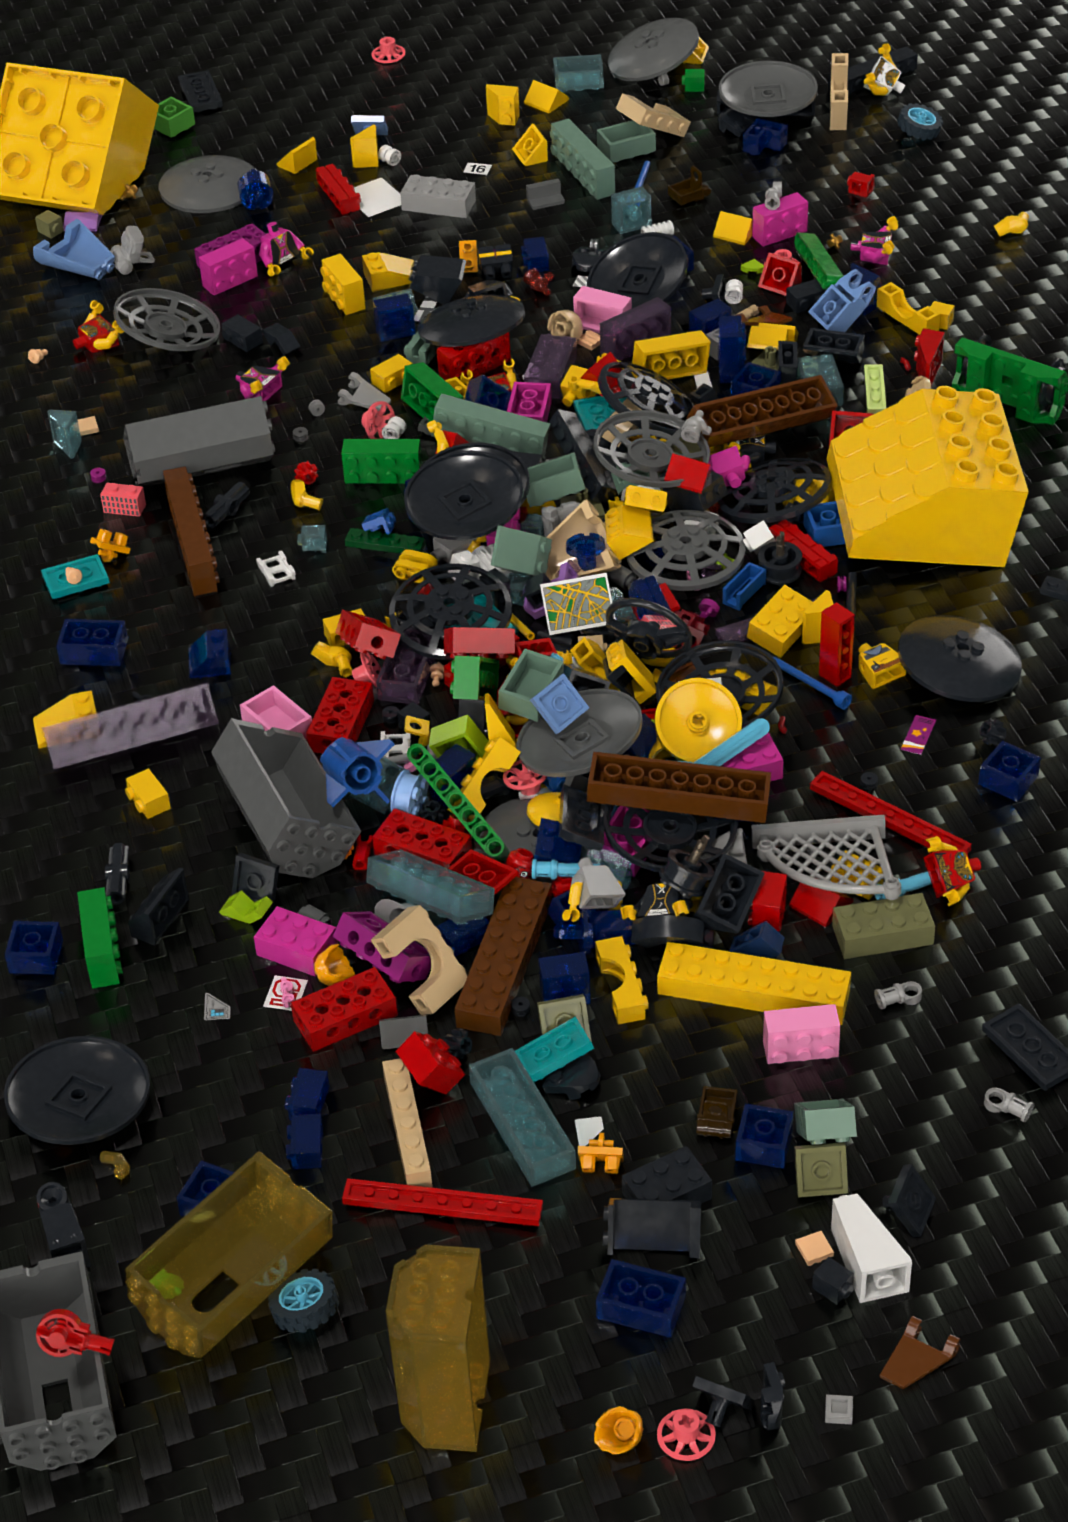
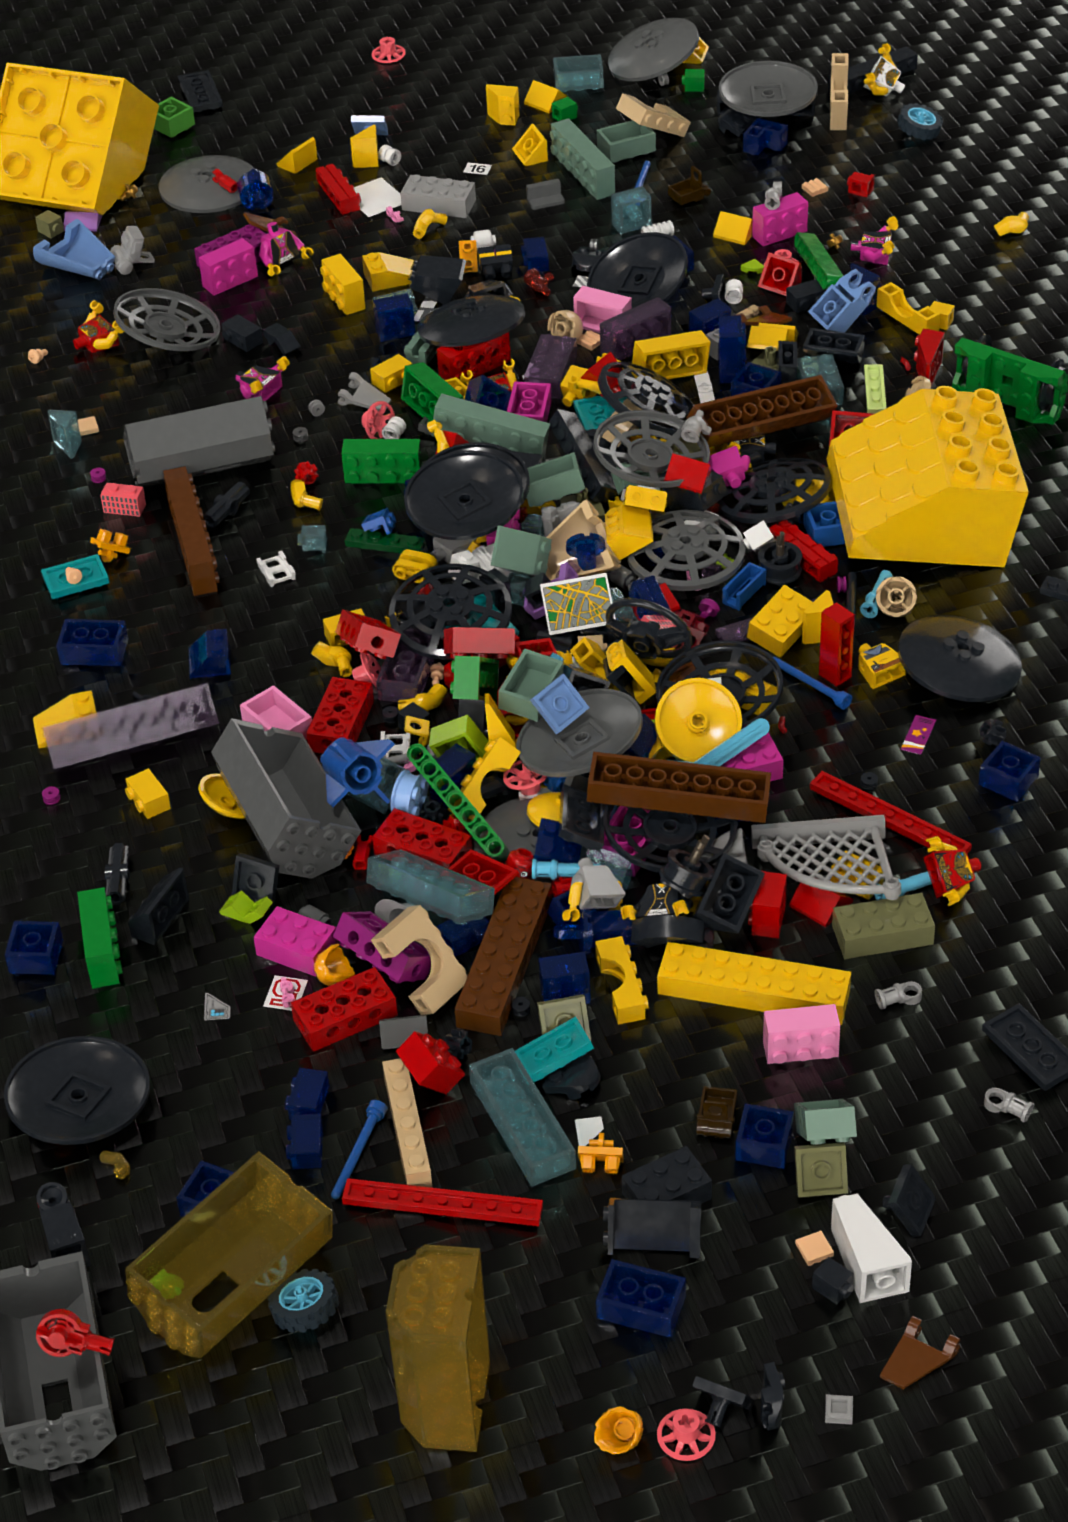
(51, 795): none -> magenta piece
(218, 796): none -> yellow dish
(224, 181): none -> red bar
(261, 222): none -> reddish brown flag
(375, 1112): none -> blue piece
(395, 216): none -> bright pink piece
(425, 219): none -> yellow arm
(427, 700): none -> yellow arm
(483, 238): none -> white head
(522, 628): yellow piece -> none
(564, 109): none -> green brick
(703, 394): black brick -> none
(759, 941): dark blue slope -> none
(814, 187): none -> light nougat piece
(872, 595): none -> medium azure pin
(896, 588): none -> tan cylinder

